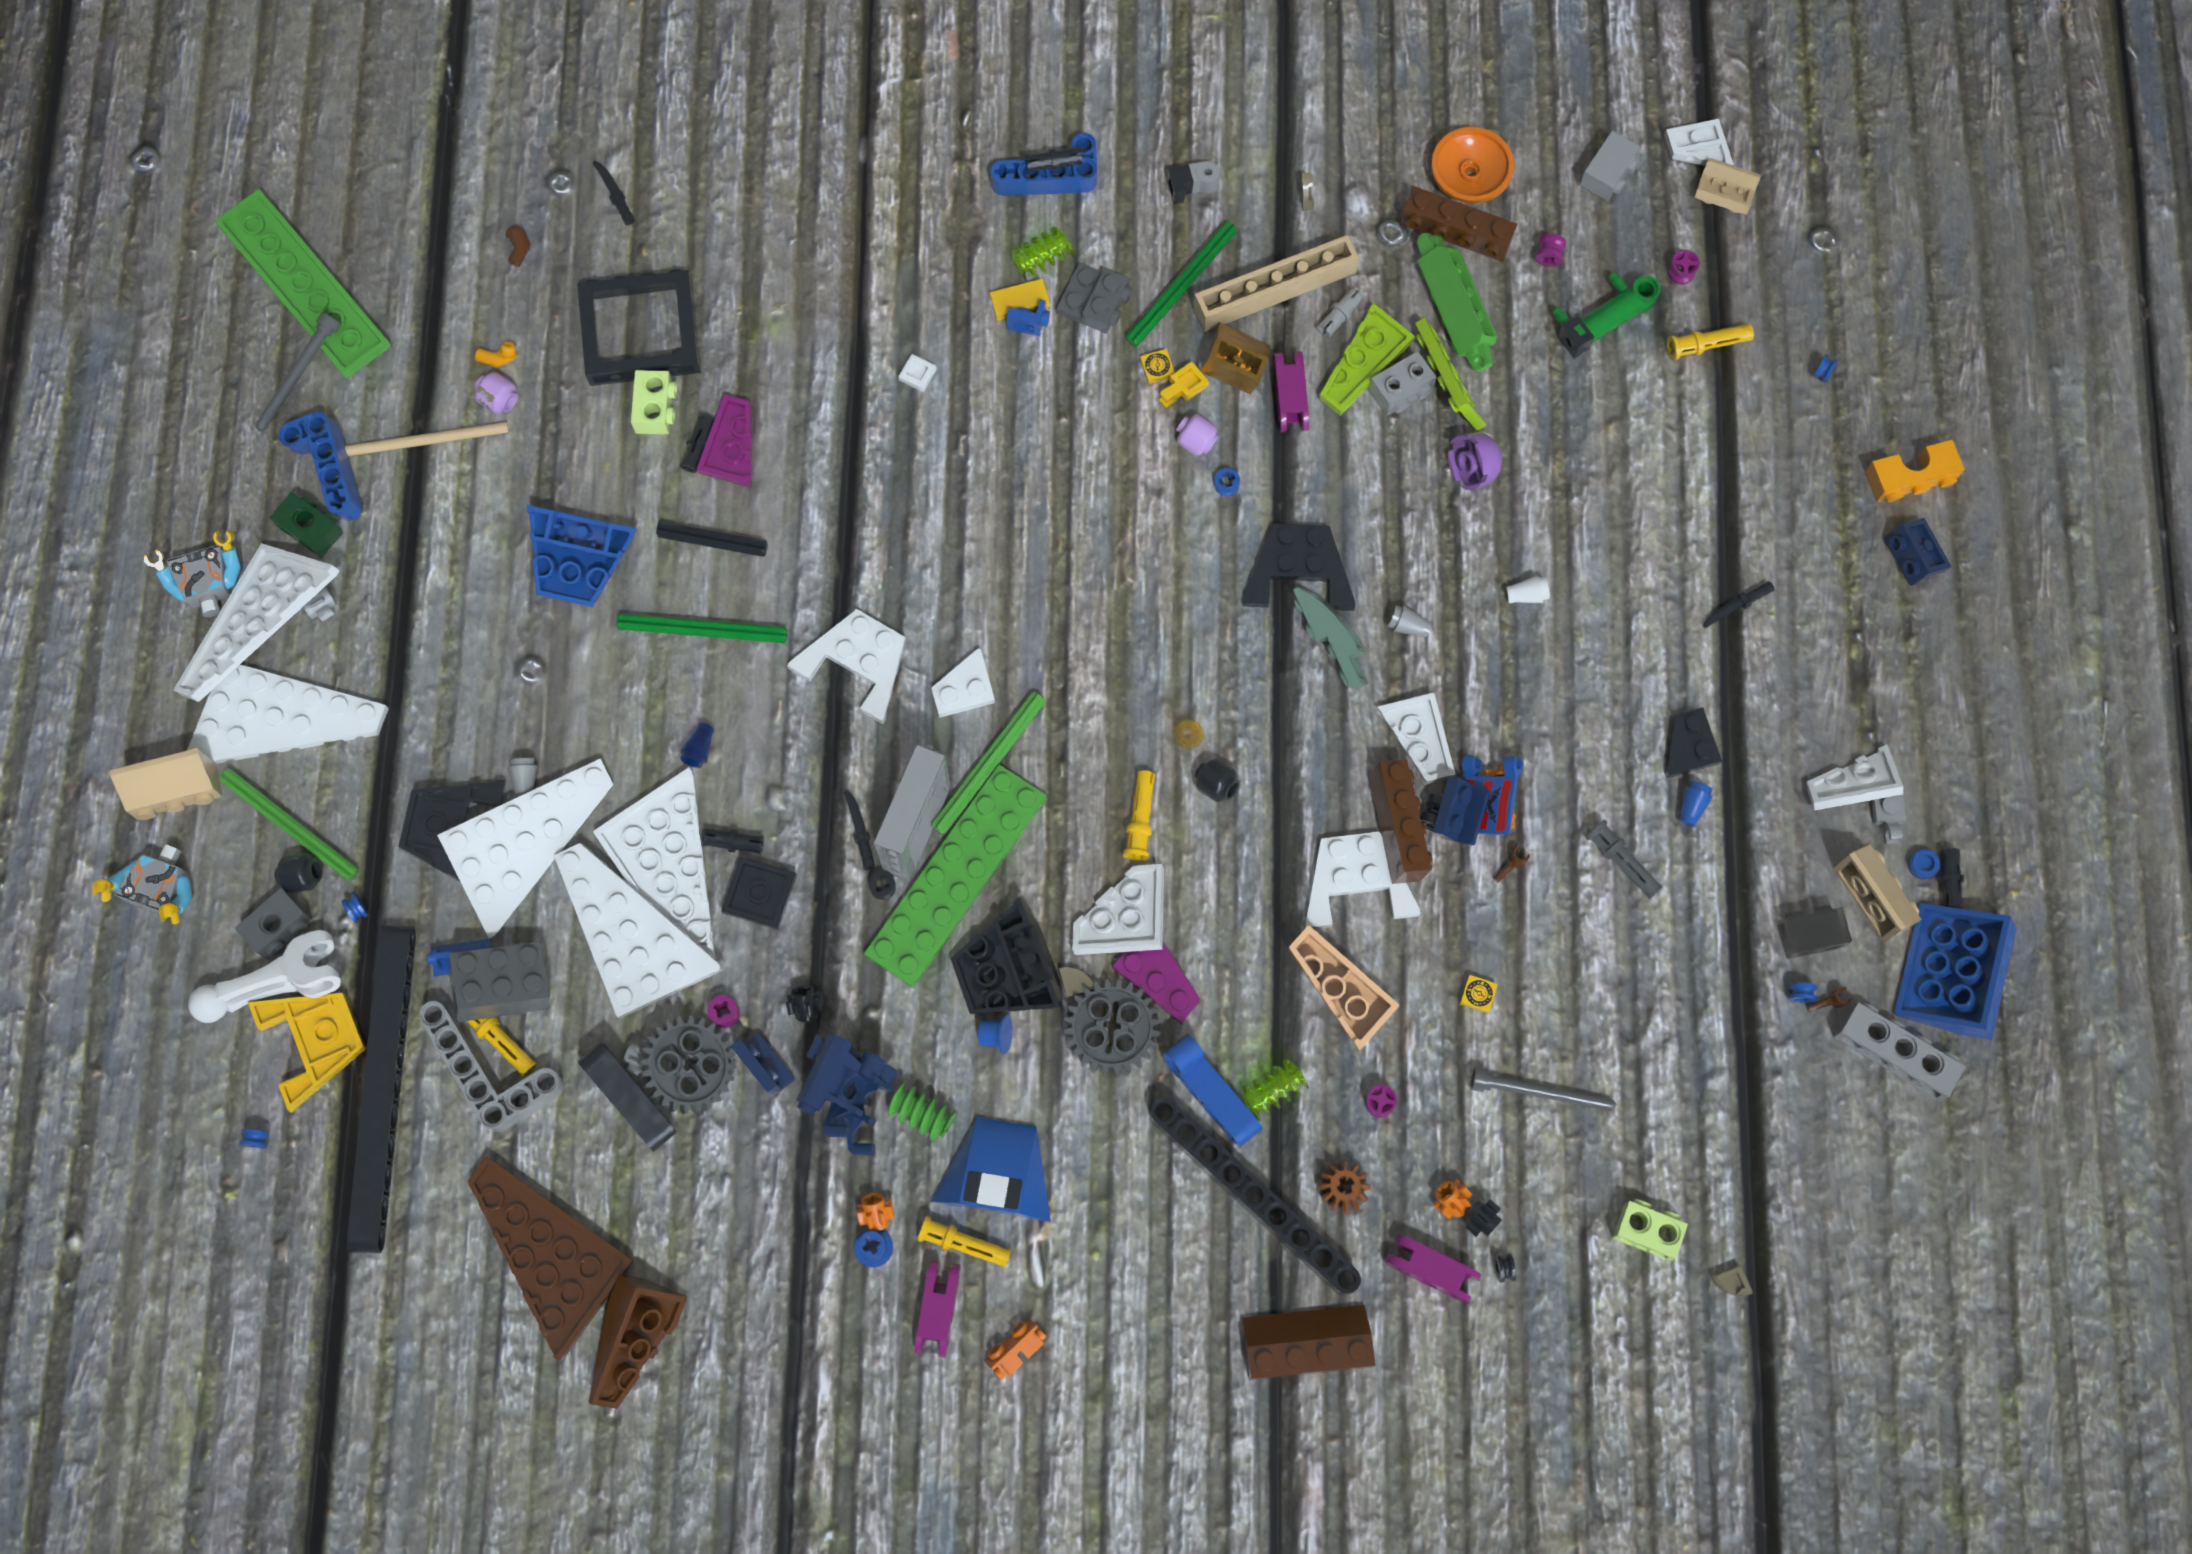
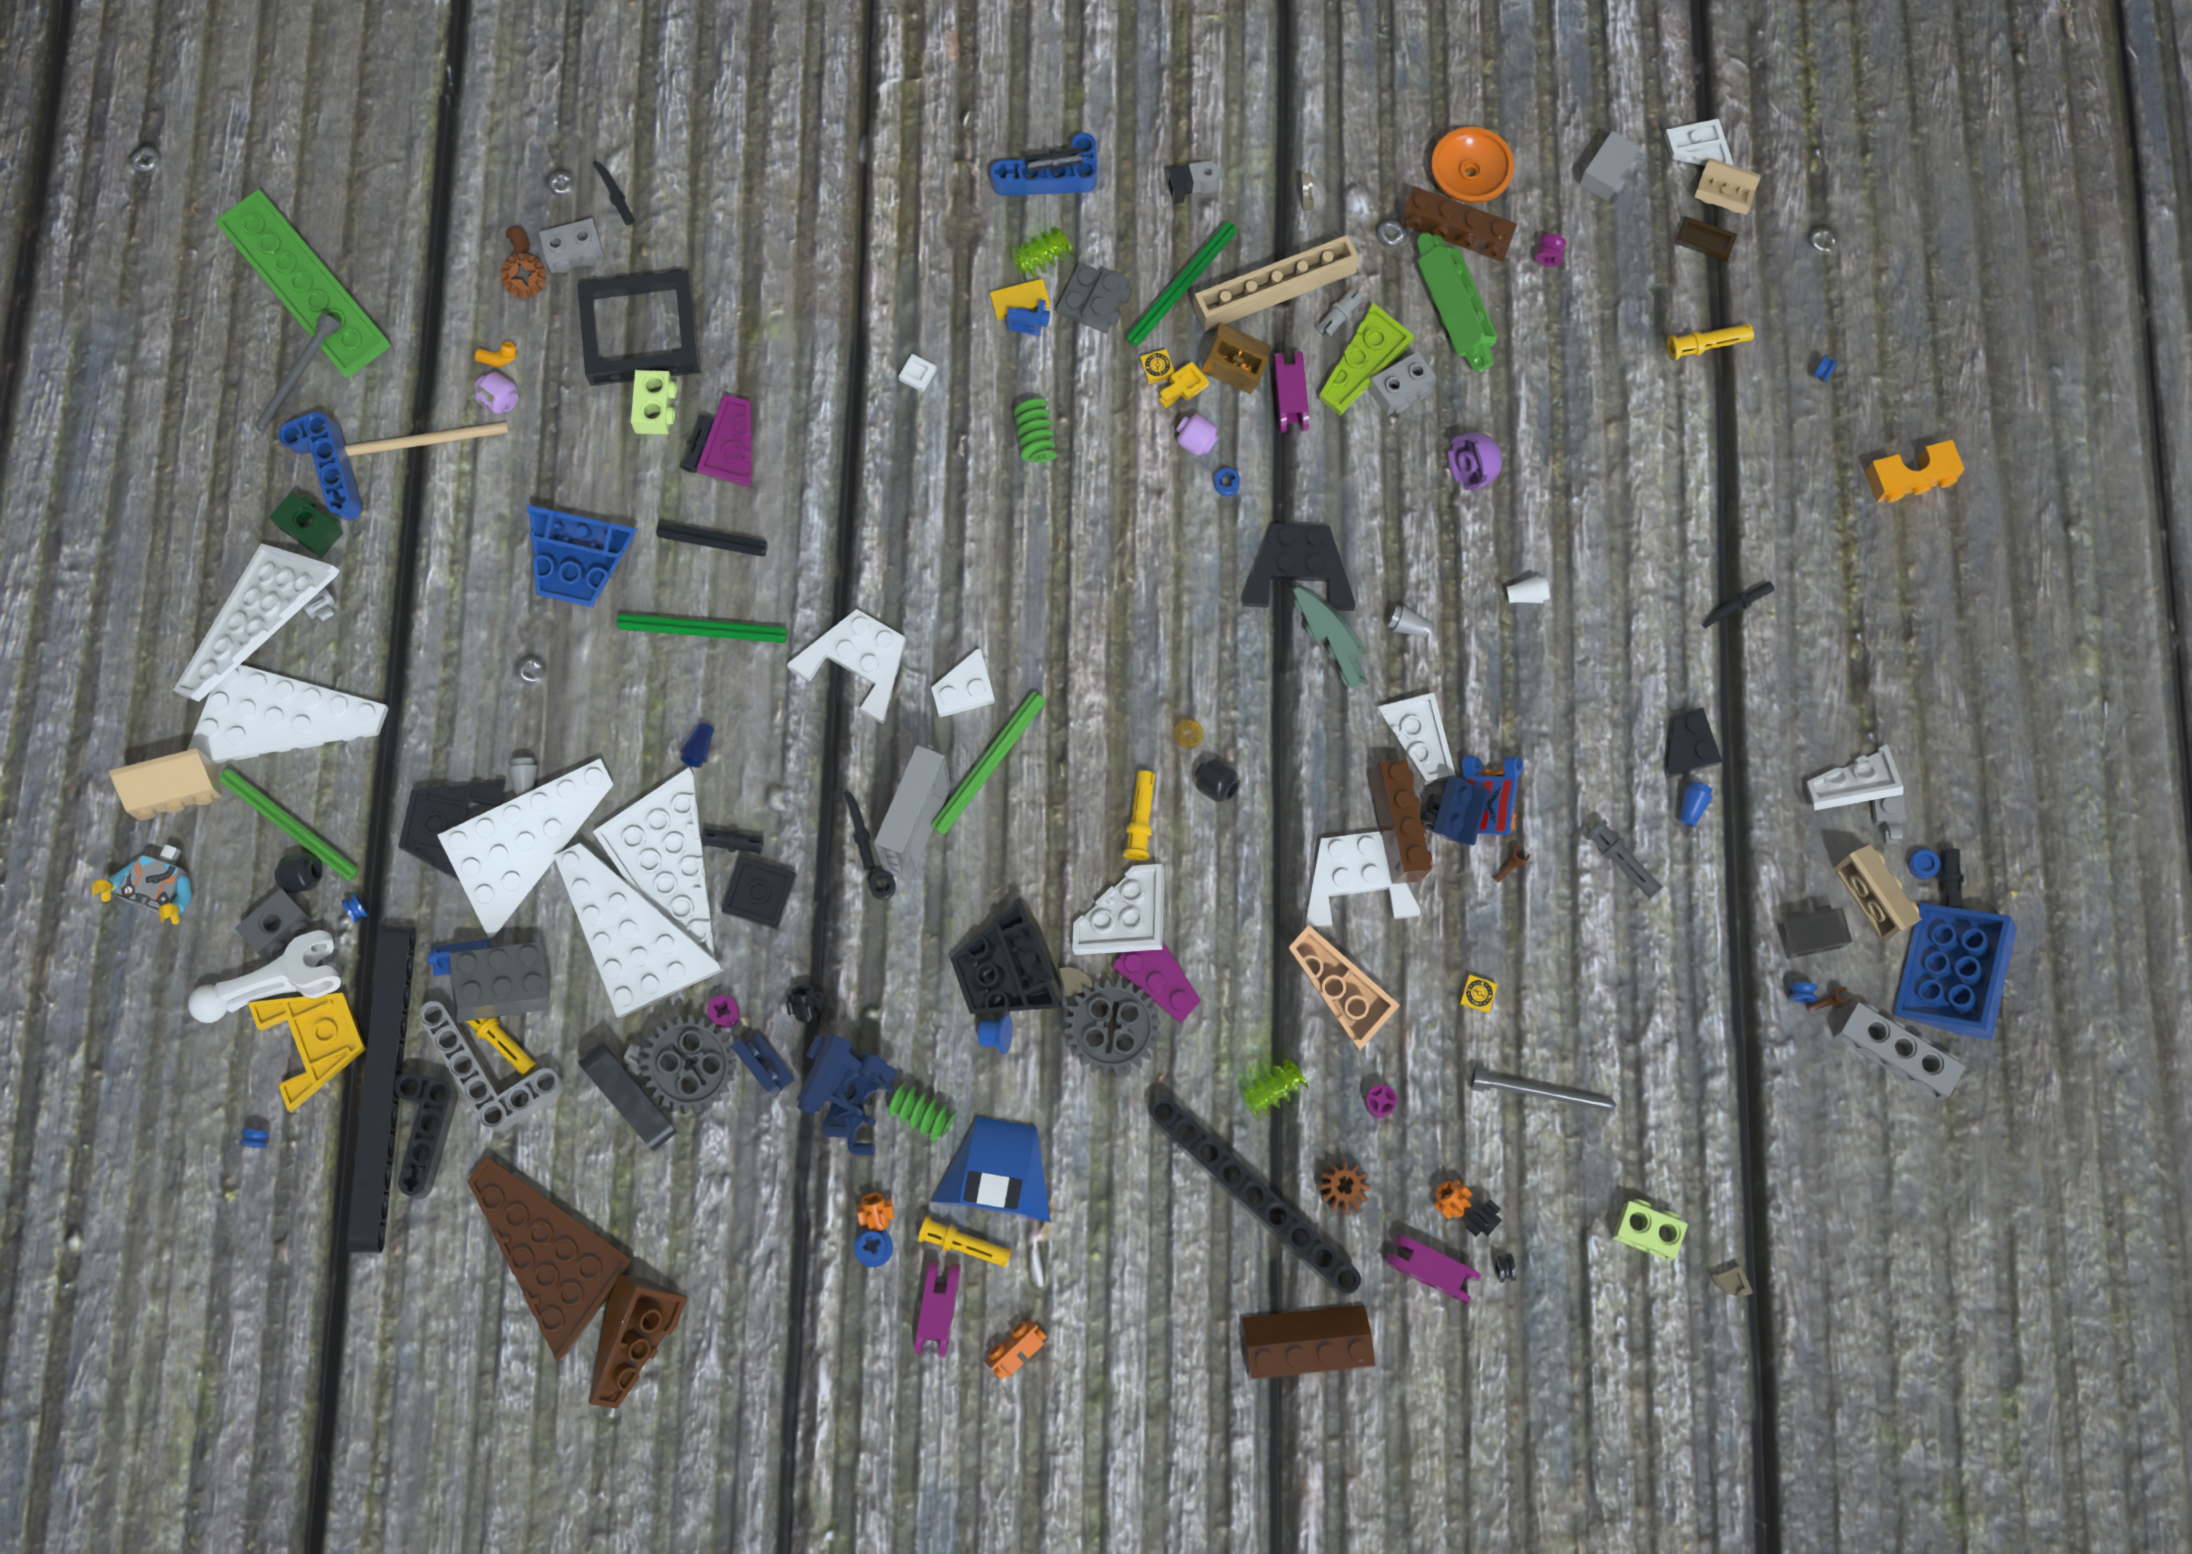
(201, 576): torso -> none
(420, 1136): none -> black beam
(517, 287): none -> dark orange gear
(572, 246): none -> light grey brick
(955, 876): bright green plate -> none
(1033, 431): none -> bright green piece
(1211, 1091): blue beam -> none
(1449, 377): lime wing -> none
(1581, 332): green piece -> none
(1689, 262): magenta wheel -> none
(1706, 238): none -> dark brown tile
(1917, 551): dark blue bracket -> none

